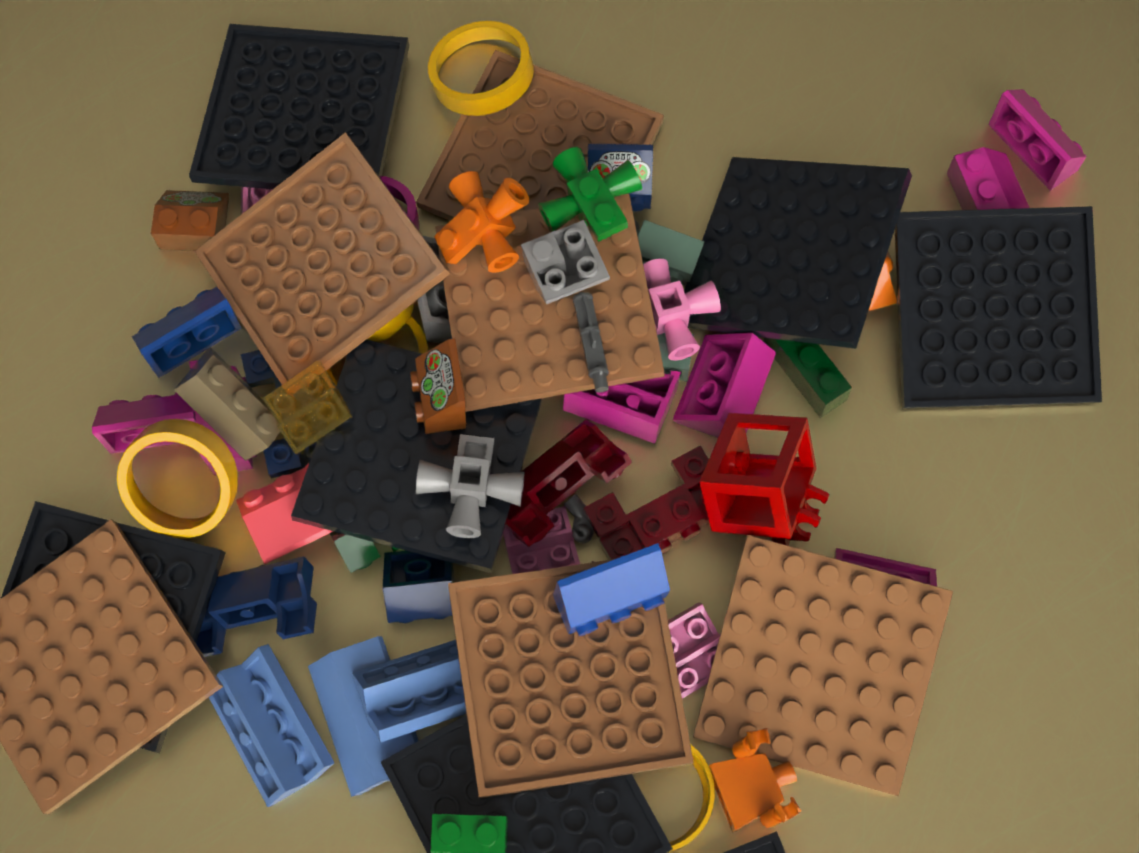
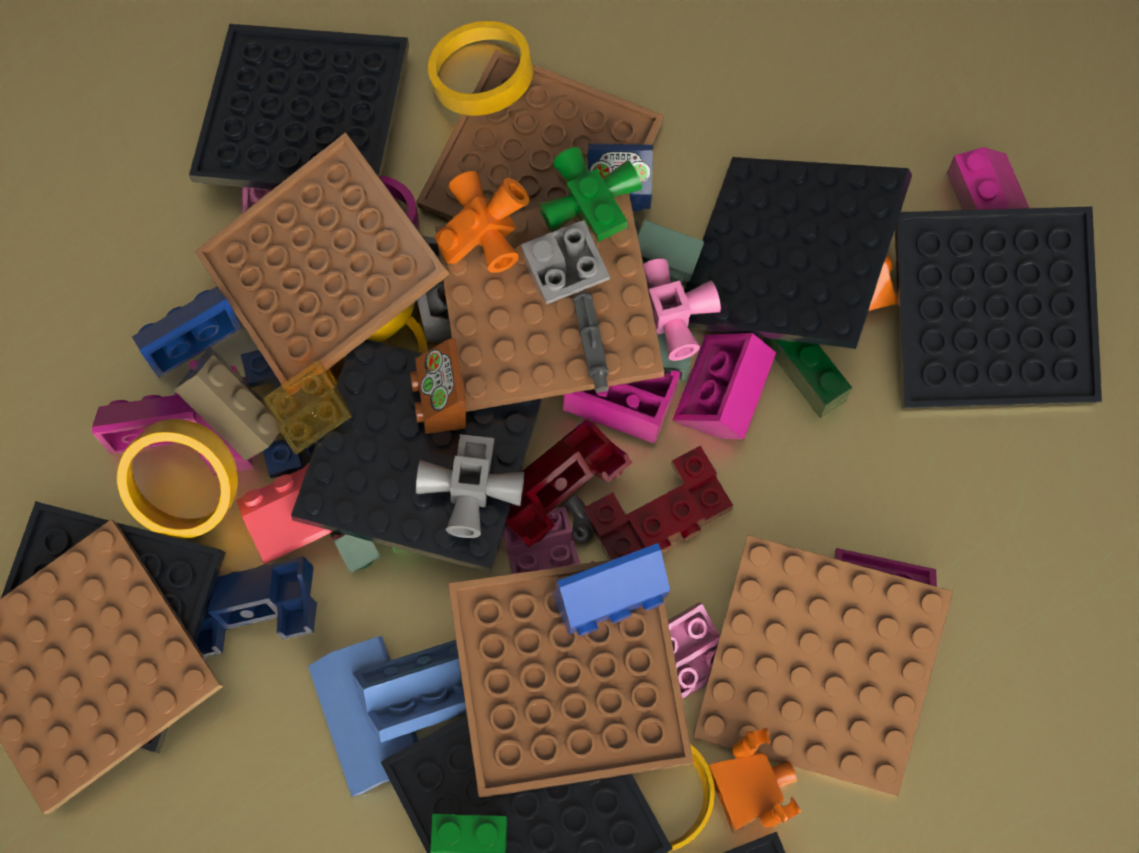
(188, 219): dark orange slope -> none
(269, 726): medium blue slope -> none
(416, 587): dark blue slope -> none
(762, 491): red piece -> none
(1036, 138): dark pink slope -> none

